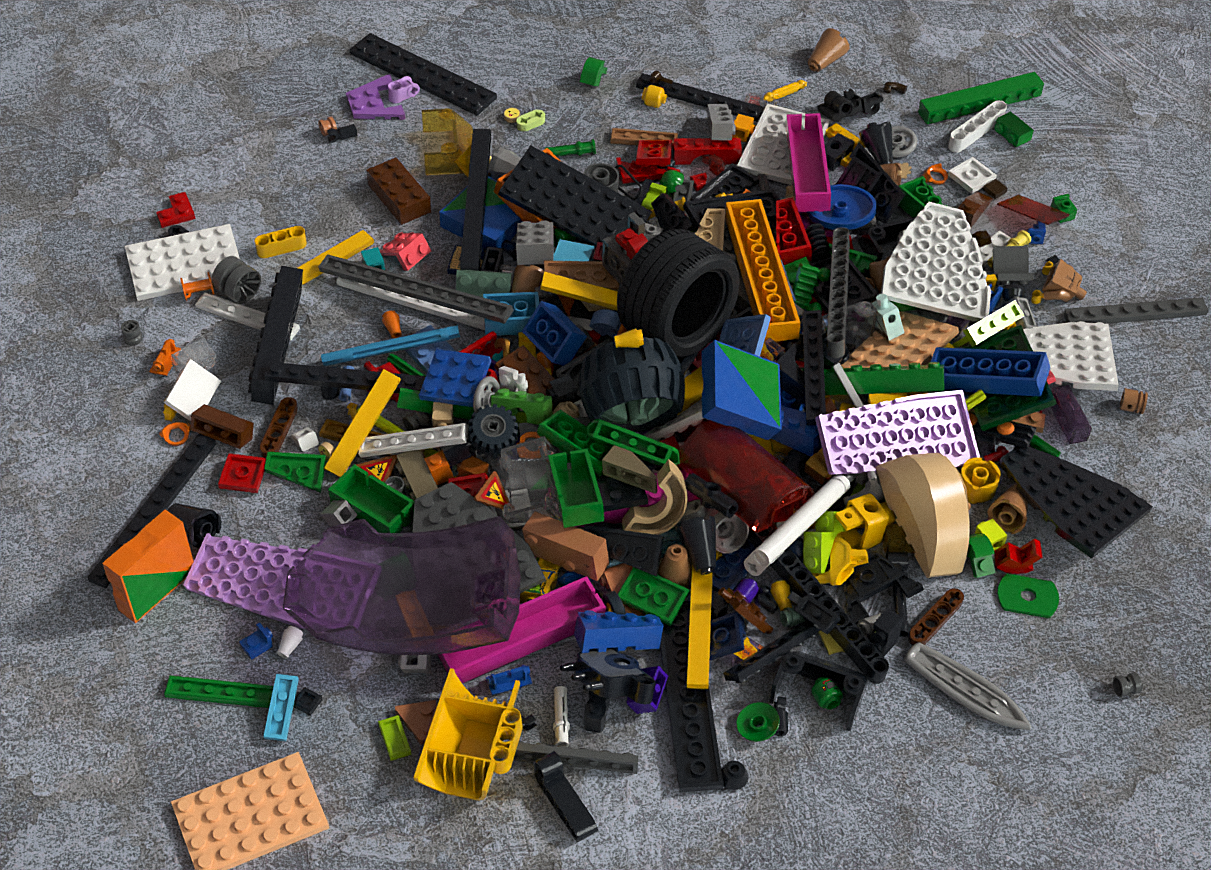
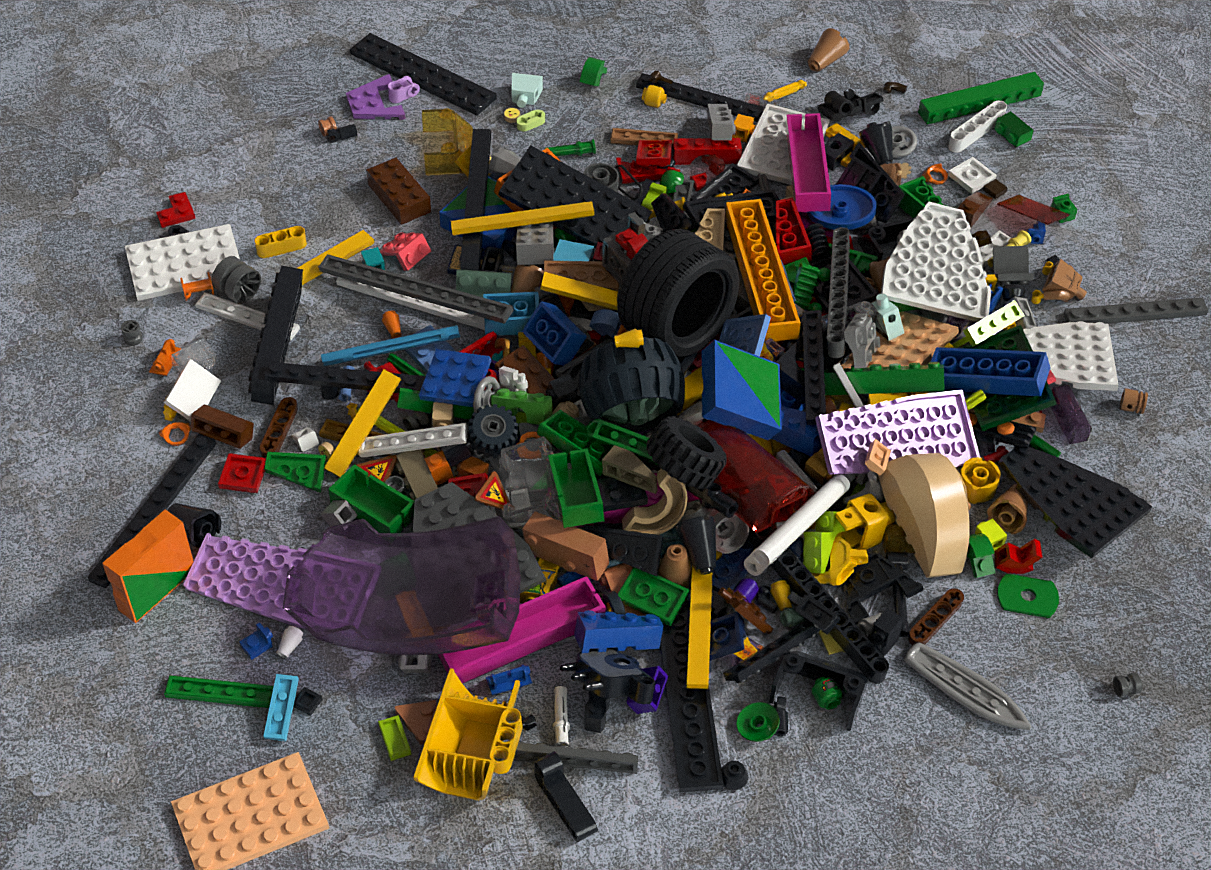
(522, 218): none -> yellow tile
(526, 89): none -> light aqua torso
(686, 452): none -> black tyre
(785, 458): none -> light grey axle
(862, 339): none -> light grey bracket
(877, 457): none -> light nougat plate

